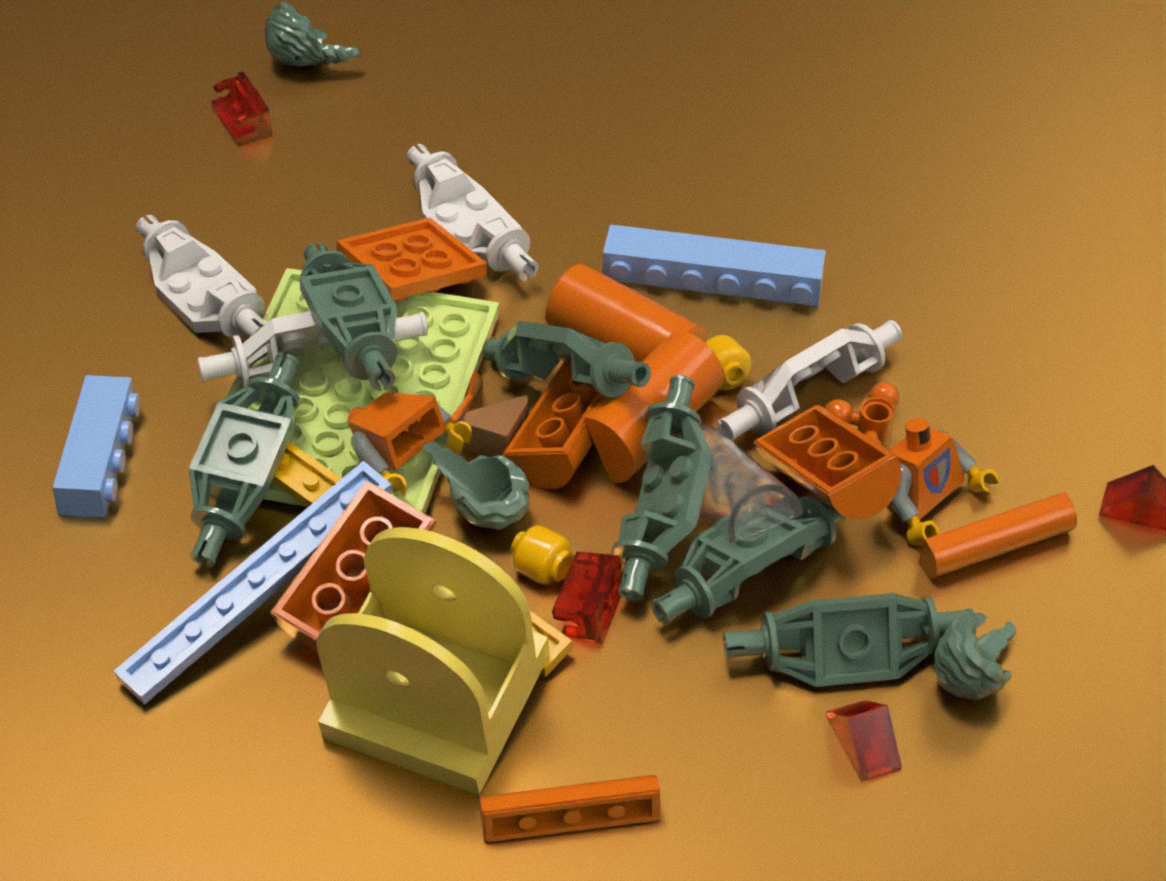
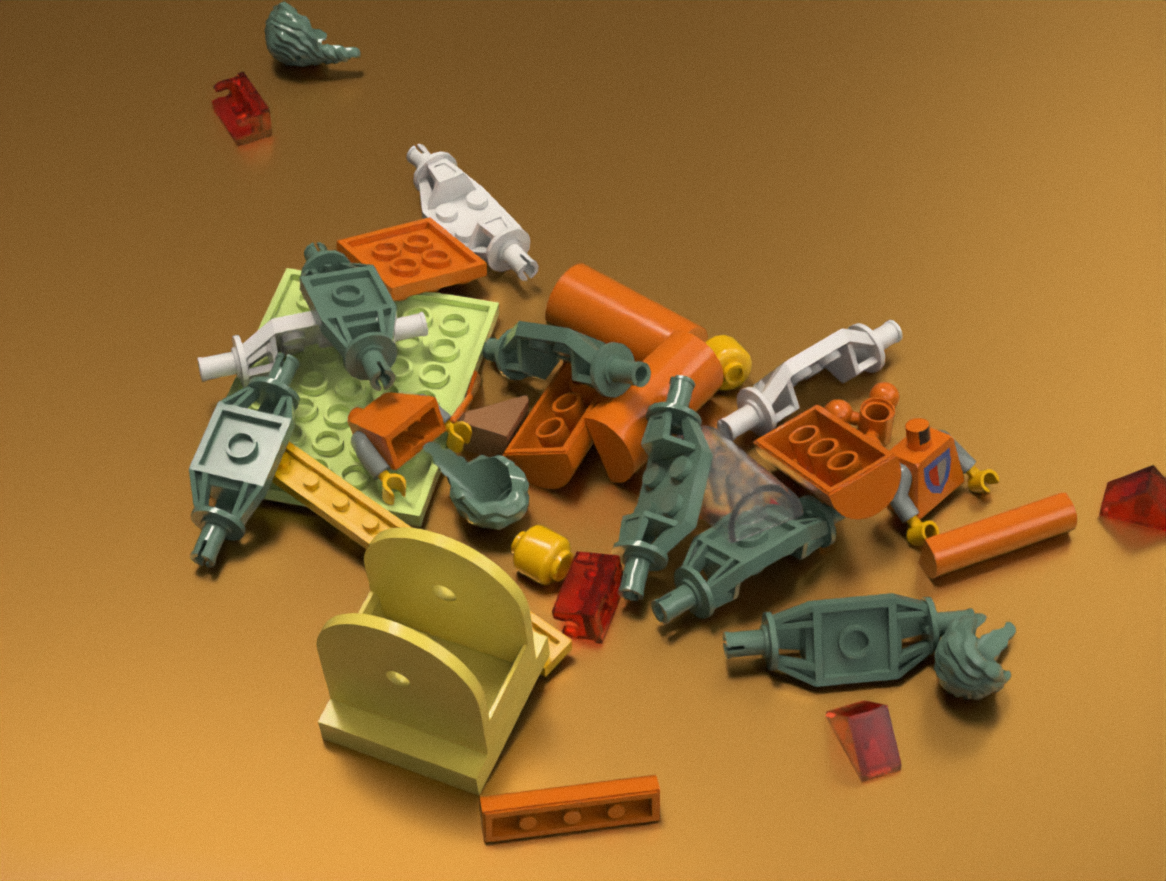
(96, 446): light blue brick -> none
(199, 281): white plate -> none
(240, 591): light blue plate -> none
(335, 574): orange brick -> none
(714, 265): light blue brick -> none

